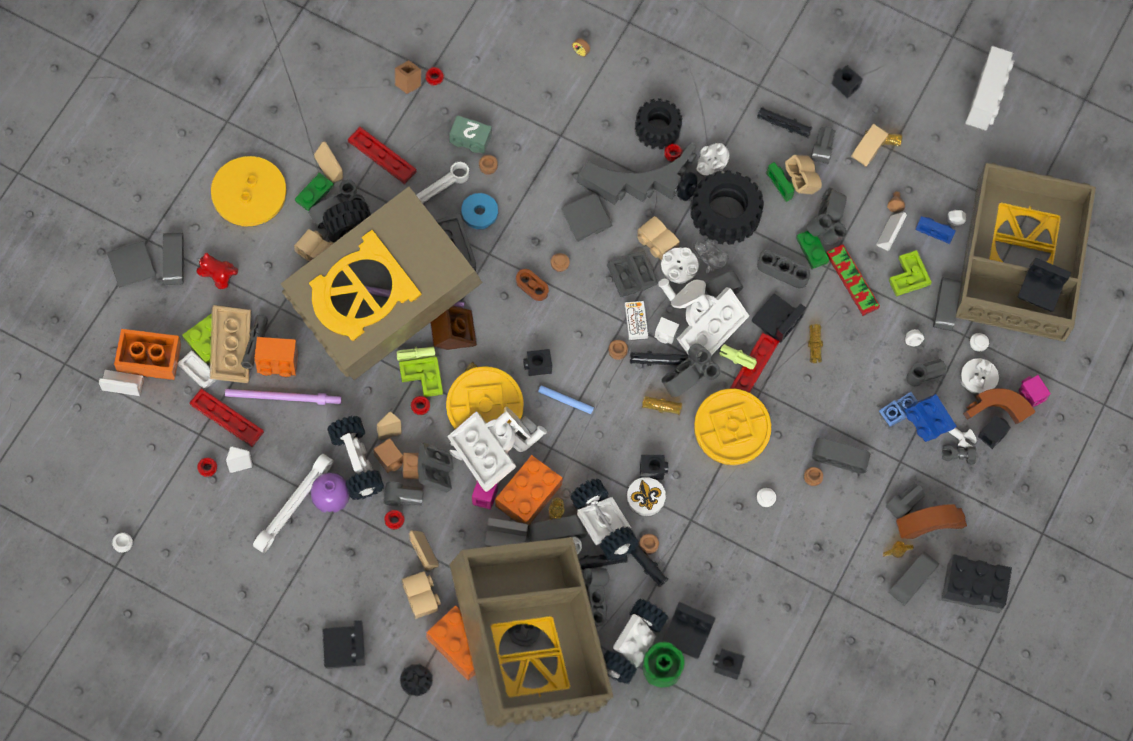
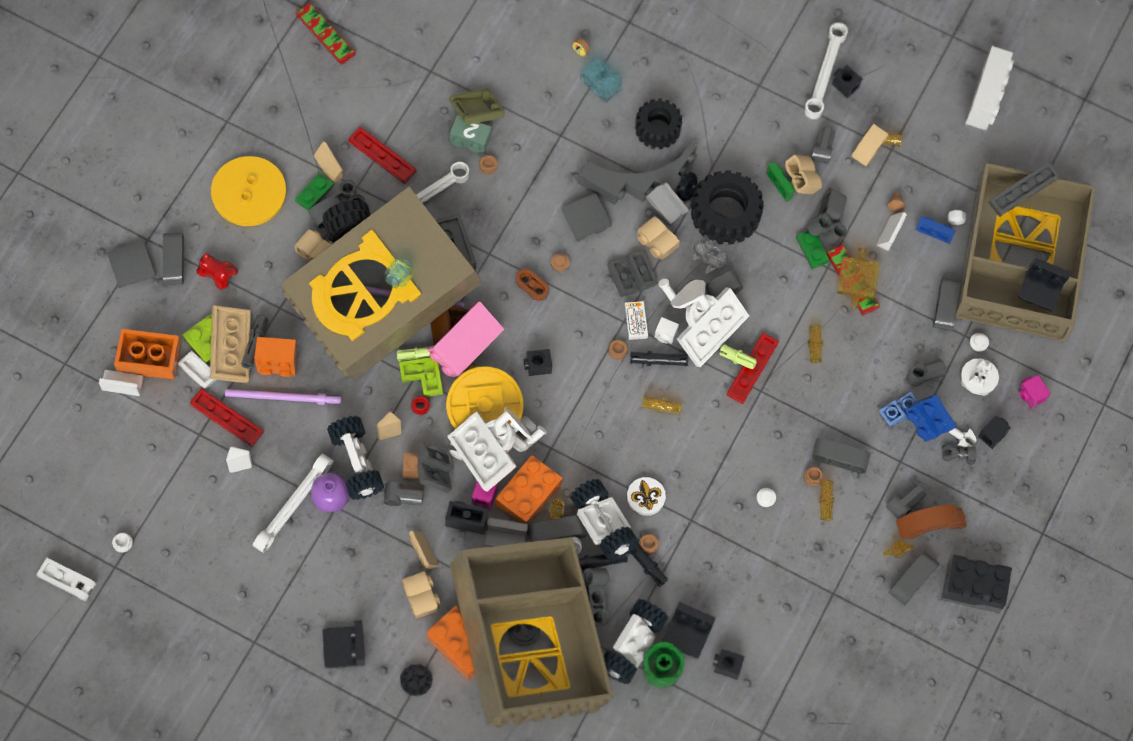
(65, 579): none -> white plate
(204, 462): red plate -> none
(325, 33): none -> tile
(388, 456): medium nougat brick -> none
(394, 514): red plate -> none
(399, 273): none -> clear light blue head
(408, 77): medium nougat brick -> none
(434, 72): red plate -> none
(465, 340): none -> bright pink panel
(466, 517): none -> black brick
(472, 107): none -> olive container
(483, 201): dark azure tile -> none
(565, 399): light blue bar -> none
(601, 79): none -> clear light blue brick
(646, 471): black brick -> none
(666, 203): none -> light grey panel
(672, 148): red plate -> none
(687, 261): white plate -> none
(691, 371): dark grey piece -> none
(713, 159): white plate -> none
(732, 426): yellow plate -> none
(777, 261): dark grey beam -> none
(778, 317): black bracket -> none
(804, 130): black pin -> none
(826, 70): none -> white piece
(826, 500): none -> clear yellow pin
(858, 278): none -> clear yellow plate
(914, 276): lime plate -> none
(914, 338): white plate -> none
(1010, 401): dark orange arch -> none
(1024, 189): none -> dark grey plate

